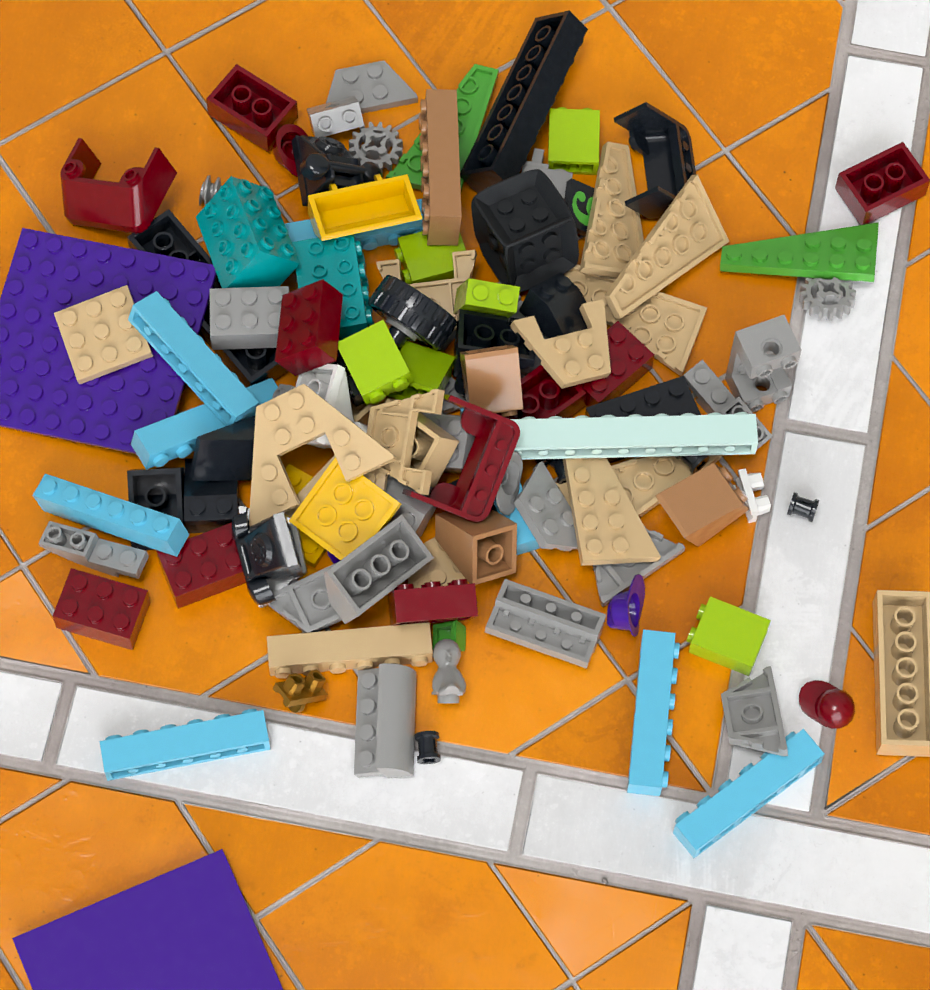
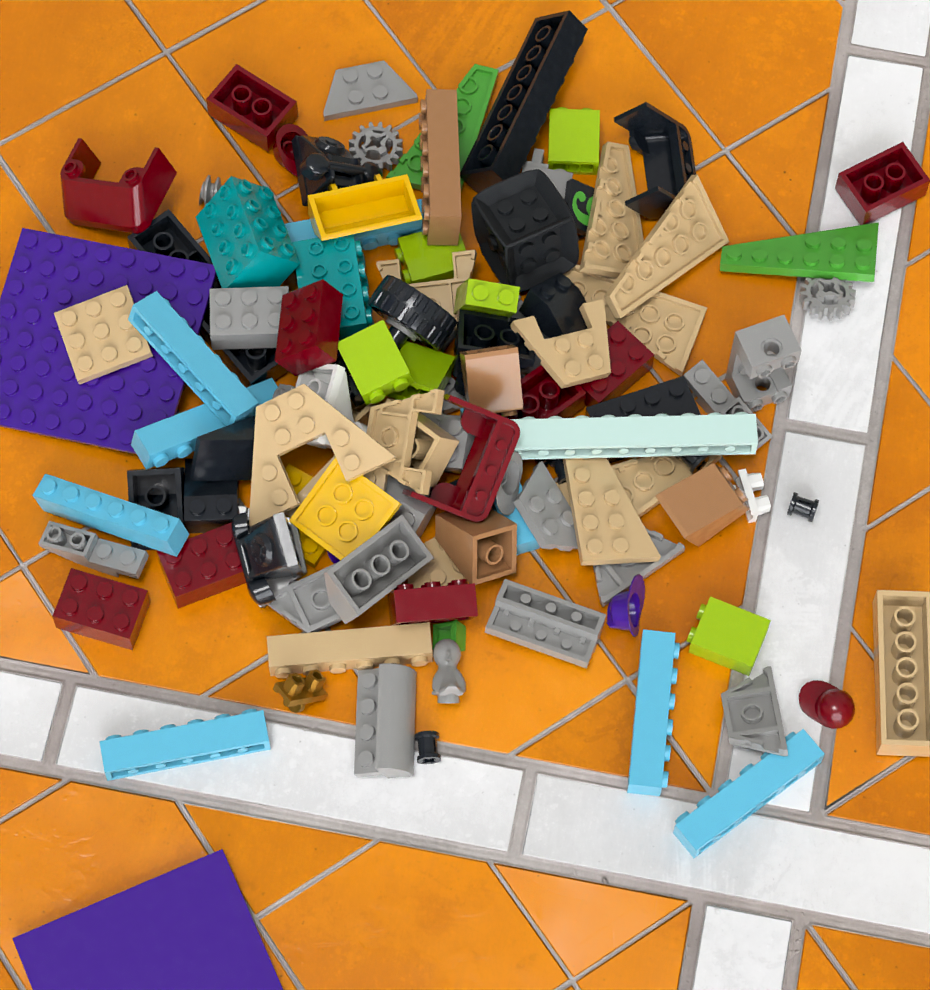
(335, 117): light grey brick -> none

